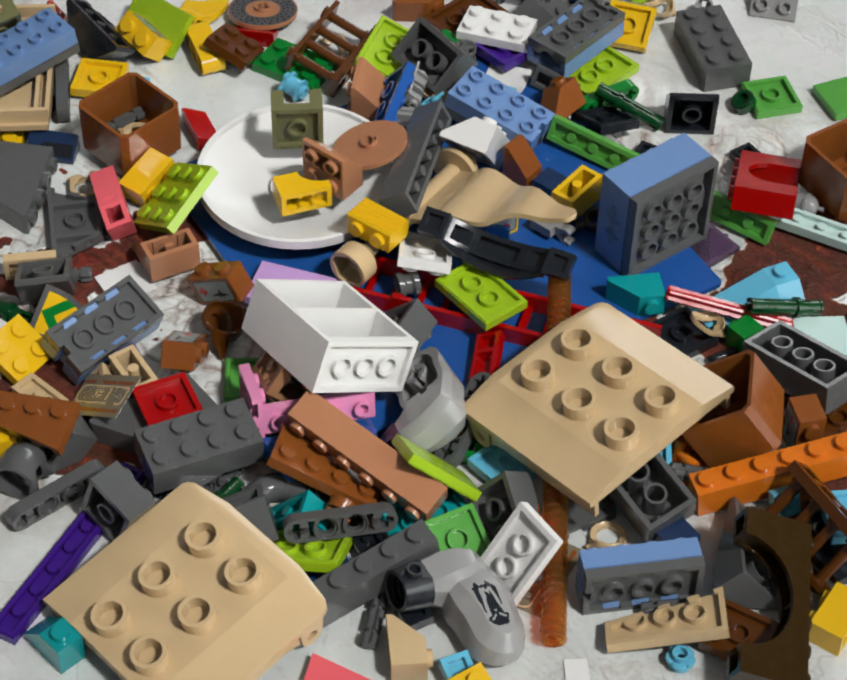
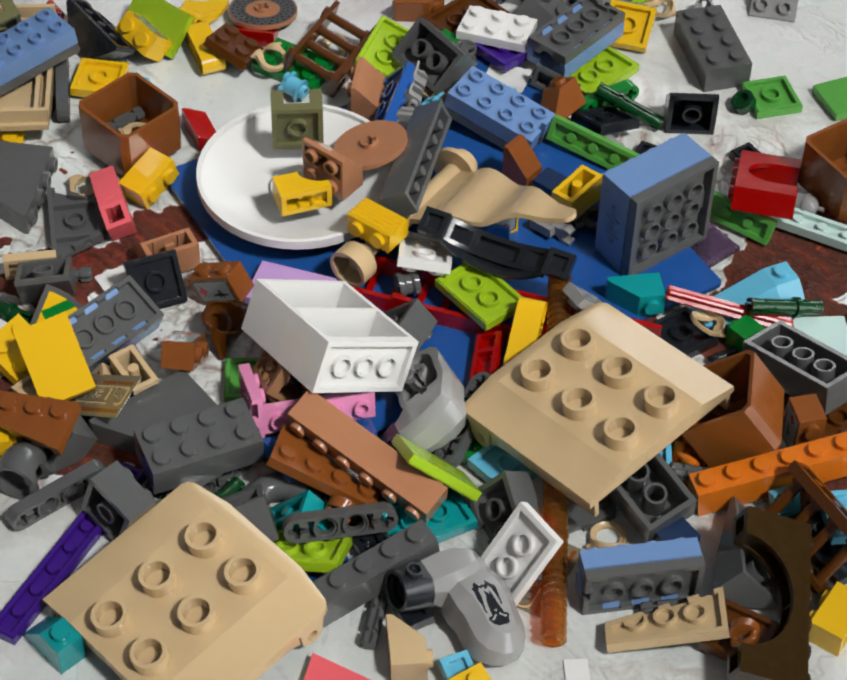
(55, 358): none -> yellow tile
(64, 144): dark blue slope -> none
(158, 277): none -> black tile
(165, 399): red plate -> none
(175, 197): lime plate -> none
(258, 55): none -> tan piece
(460, 529): bright green tile -> none
(480, 138): white slope -> none
(526, 326): none -> yellow beam
(579, 298): none -> light grey plate
(679, 664): medium azure plate -> none
(744, 630): none -> dark orange tile

